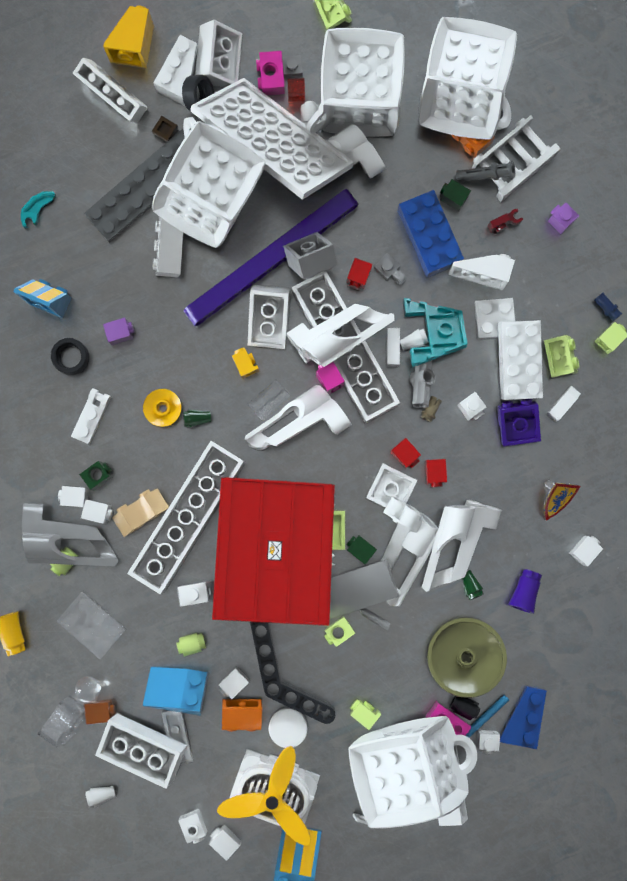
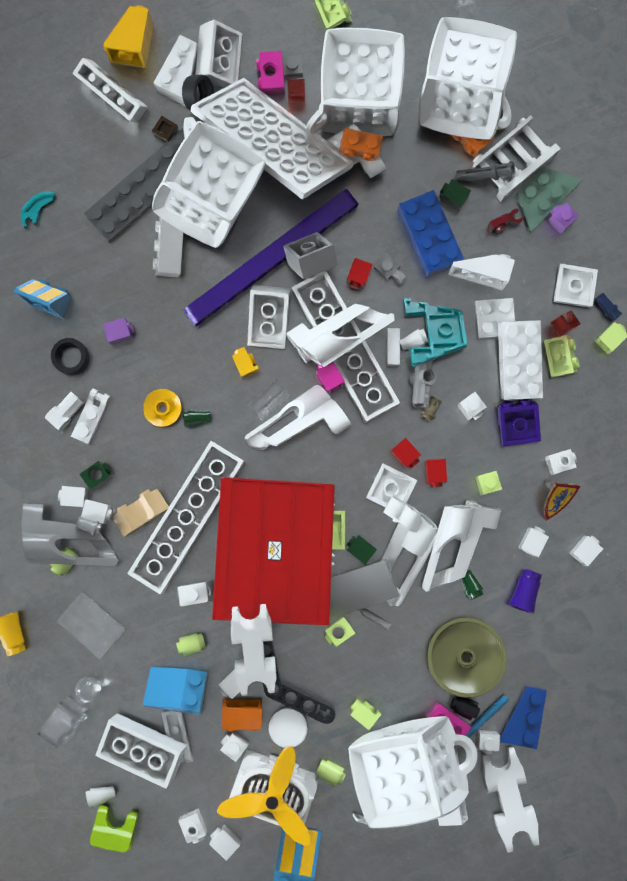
(61, 415): none -> white piece
(89, 526): none -> light grey pin
(99, 711): dark orange brick -> none
(113, 838): none -> lime piece
(234, 745): none -> white brick
(251, 636): none -> white piece
(308, 109): white brick -> none
(330, 772): none -> yellowish green brick
(360, 144): none -> orange brick
(488, 483): none -> yellowish green brick
(506, 783): none -> white piece
(533, 541): none -> white brick
(543, 194): none -> sand green wing
(561, 462): none -> white brick
(563, 404): white piece -> none
(565, 323): none -> clear red piece
(575, 285): none -> white plate

